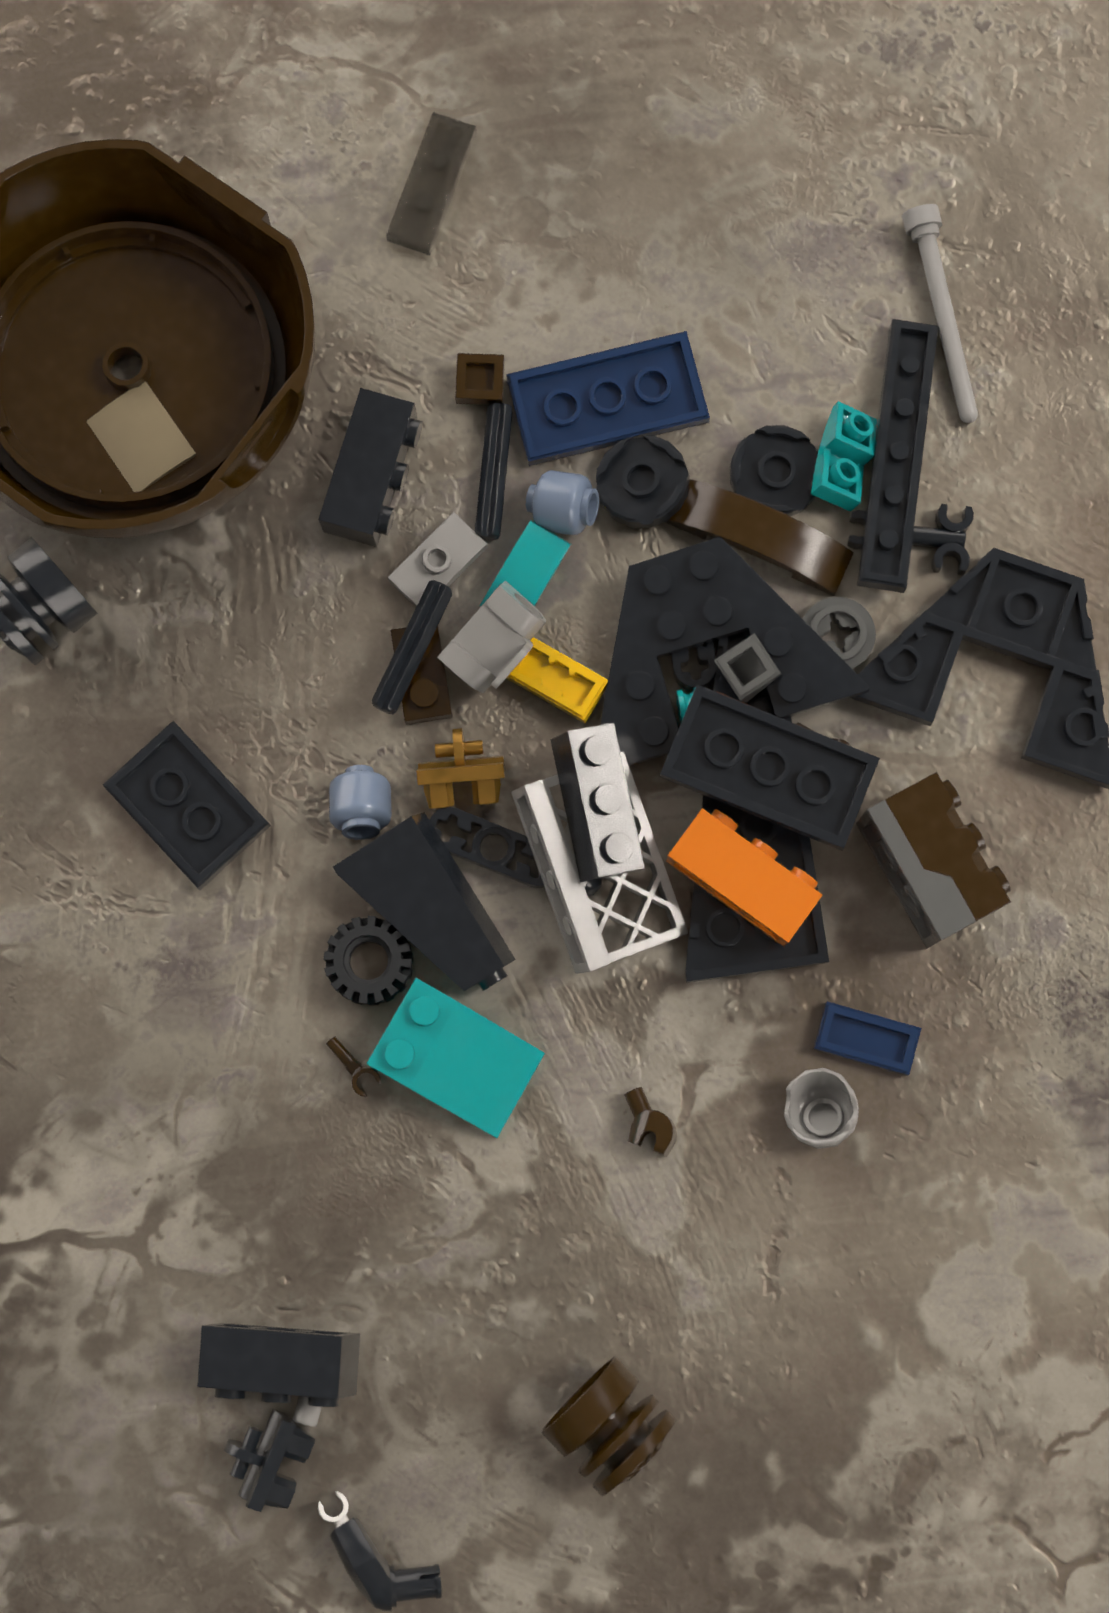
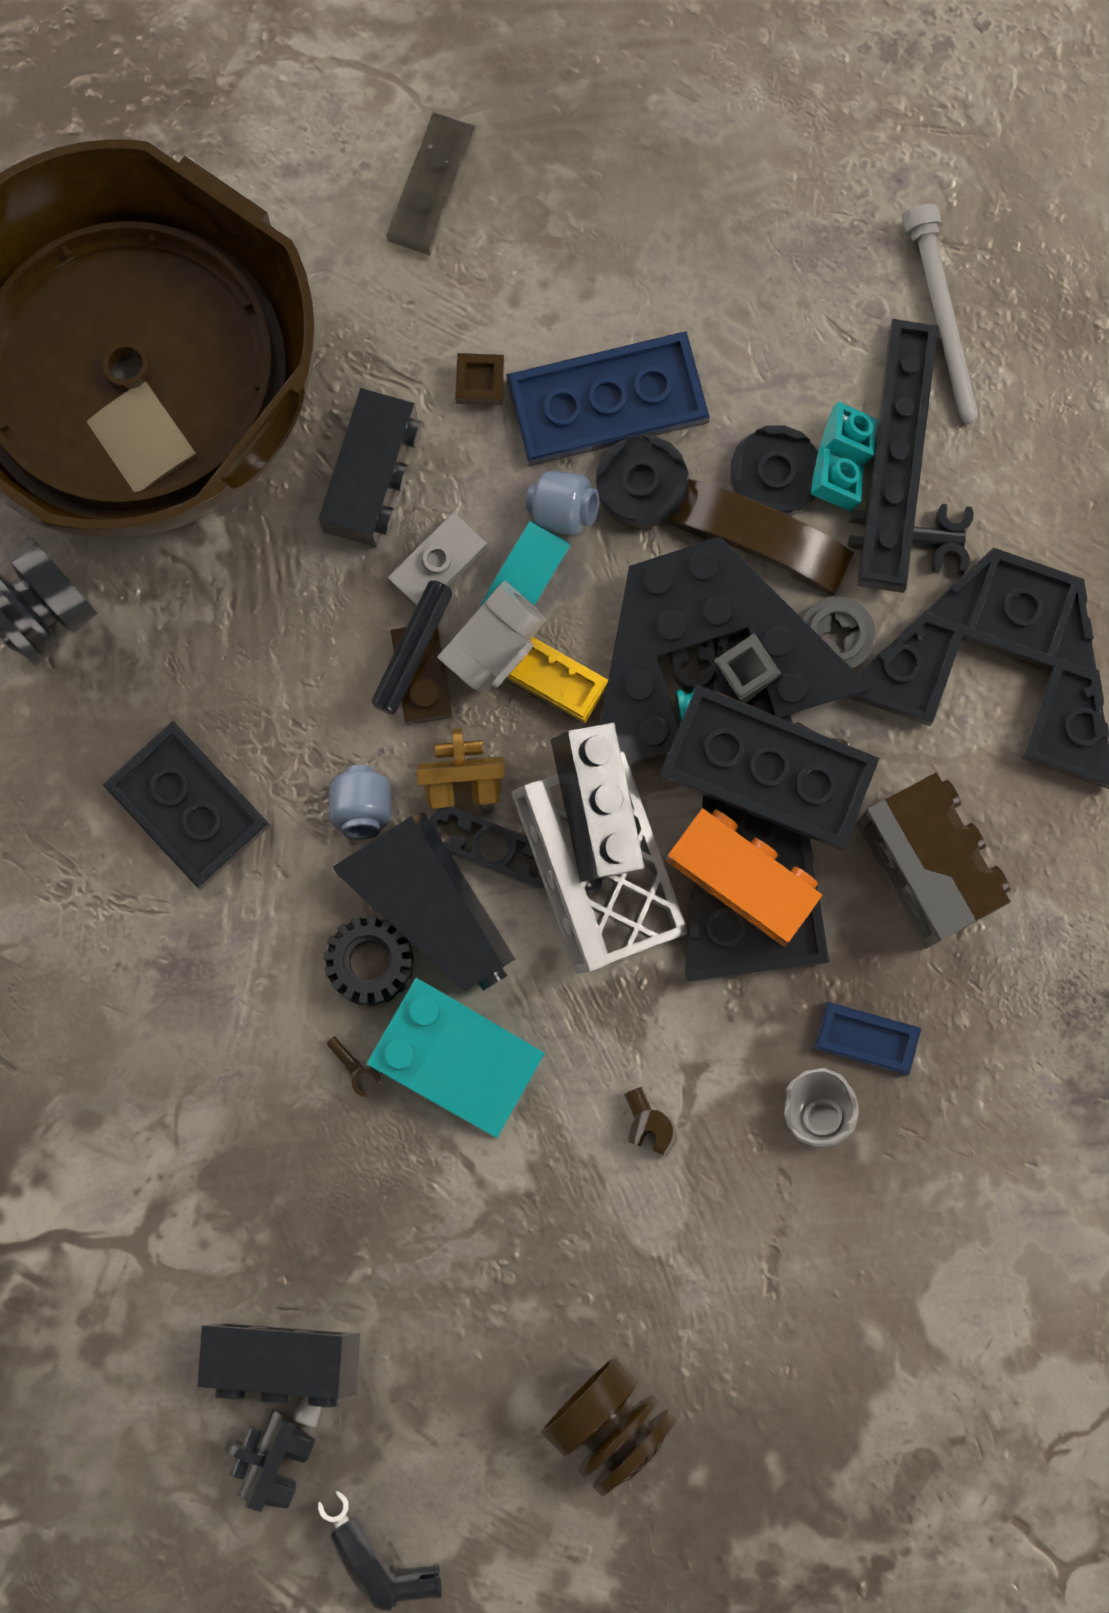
(493, 471): black axle -> none

